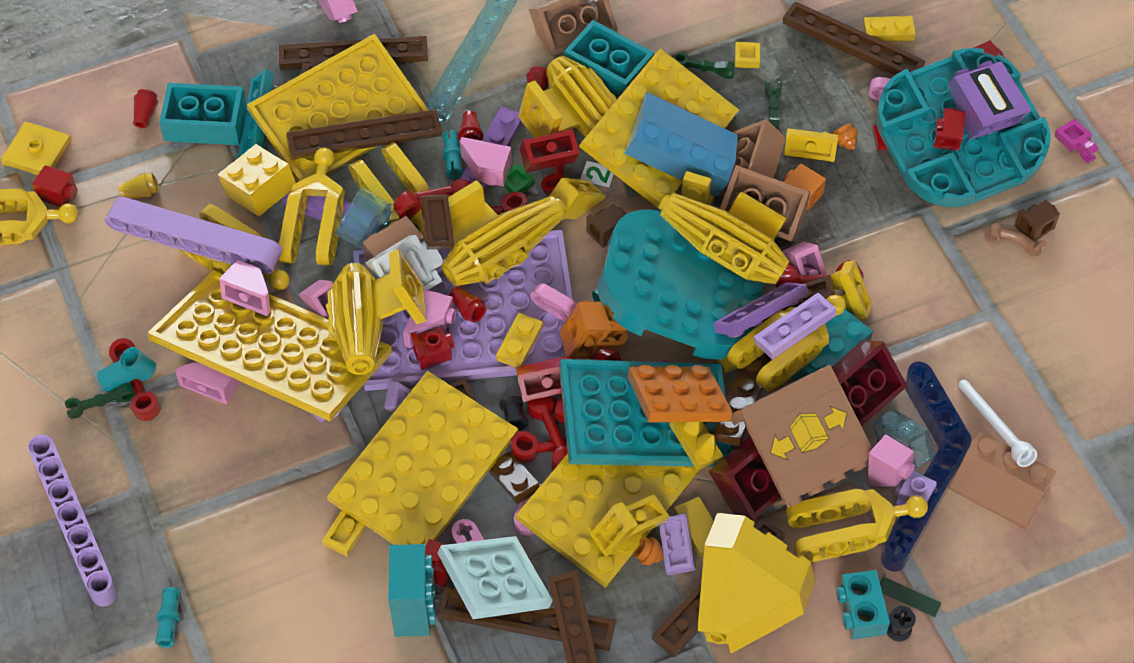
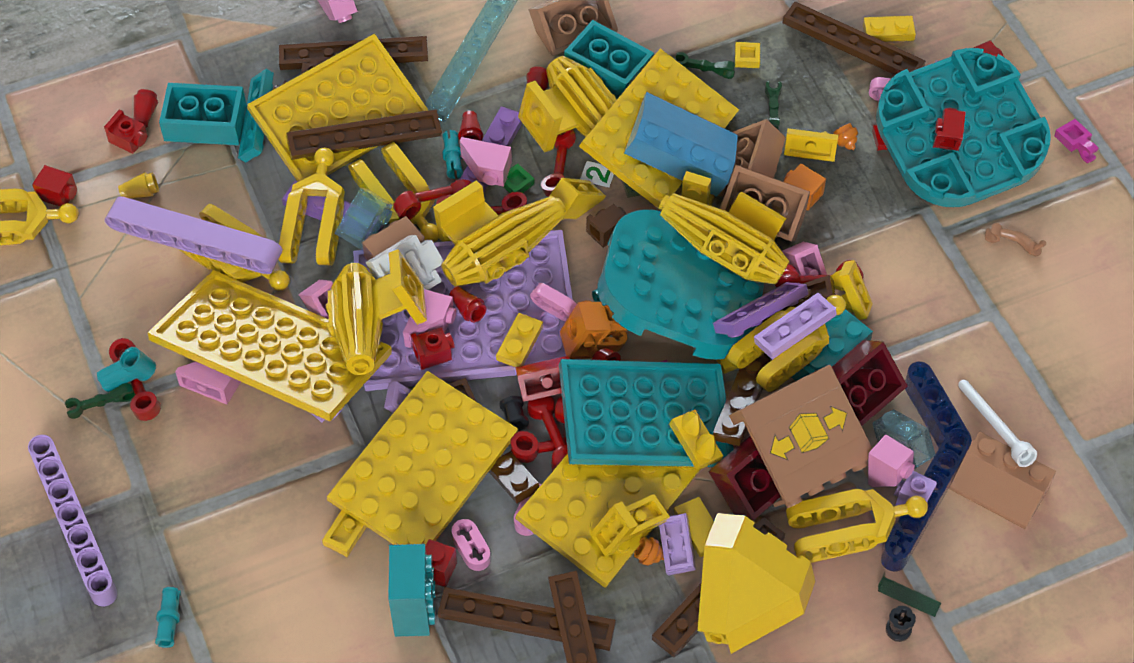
(35, 147): yellow plate -> none
(125, 132): none -> red brick
(245, 287): bright pink slope -> none
(257, 180): yellow brick -> none
(437, 222): reddish brown tile -> none
(494, 577): light aqua plate -> none
(549, 151): red brick -> none
(679, 394): orange plate -> none
(869, 604): teal brick -> none
(988, 99): medium lavender slope -> none
(1037, 220): reddish brown brick -> none

